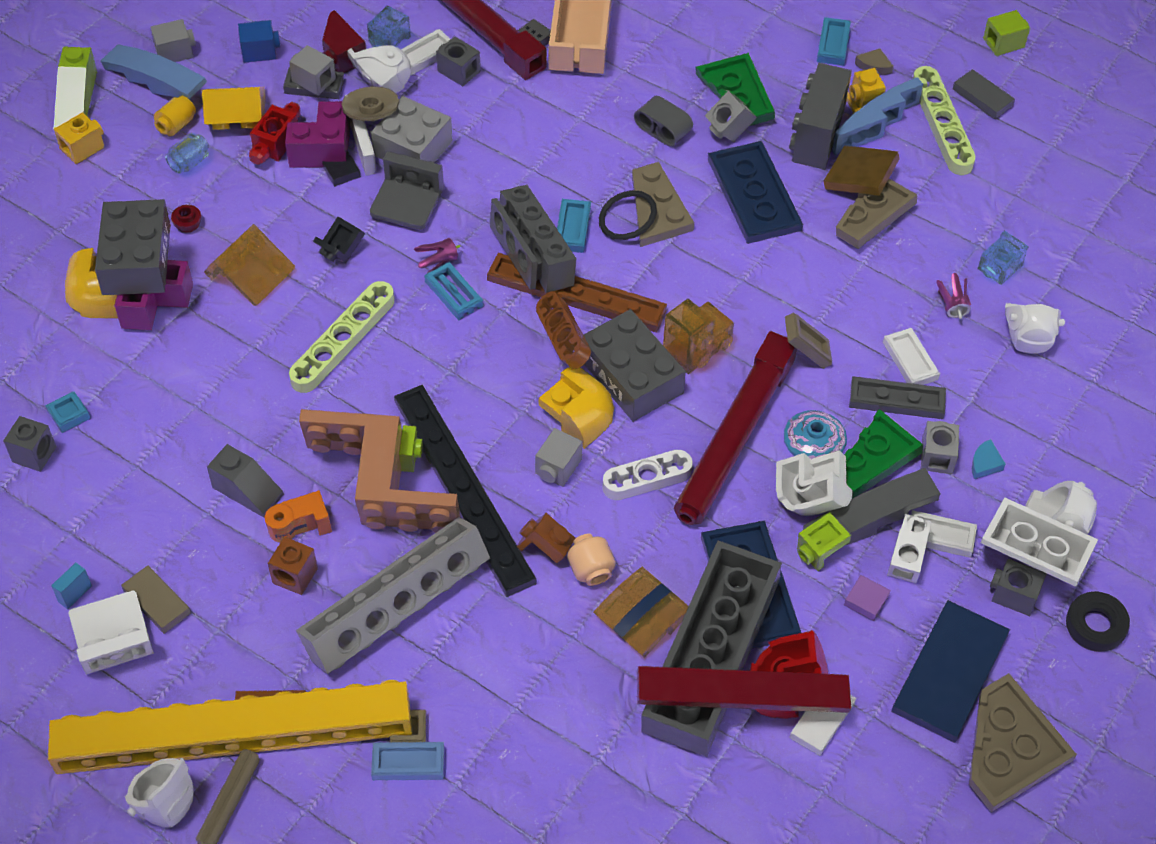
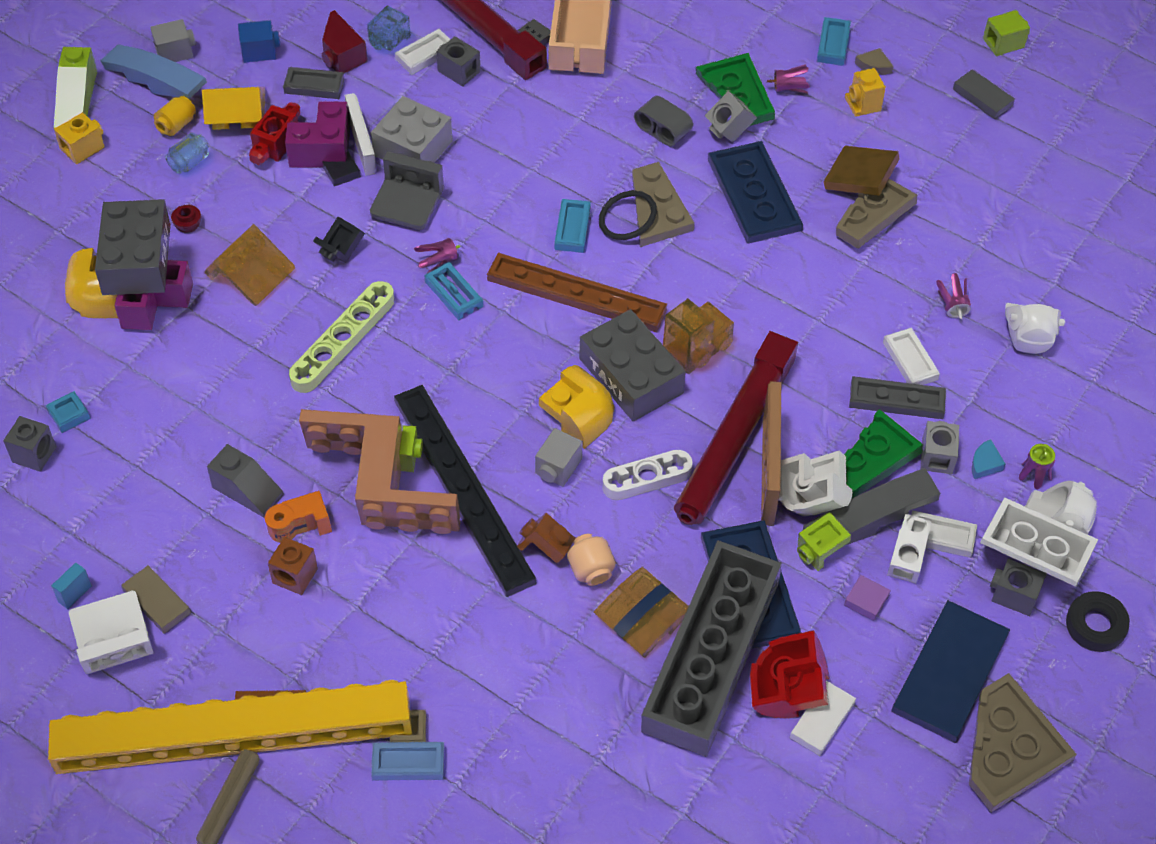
(161, 792): white helmet -> none
(312, 70): light grey brick -> none
(370, 103): dark tan dish -> none
(382, 66): white helmet -> none
(414, 579): light grey brick -> none
(532, 240): dark grey brick -> none
(563, 330): dark orange beam -> none
(743, 689): dark red tile -> none
(771, 453): none -> medium nougat tile
(785, 81): none -> flat silver piece
(801, 439): dish -> none
(808, 340): dark tan tile -> none
(820, 115): dark grey brick -> none
(871, 119): medium blue slope -> none
(943, 130): yellowish green beam -> none
(1003, 258): clear light blue brick -> none
(1040, 458): none -> piece

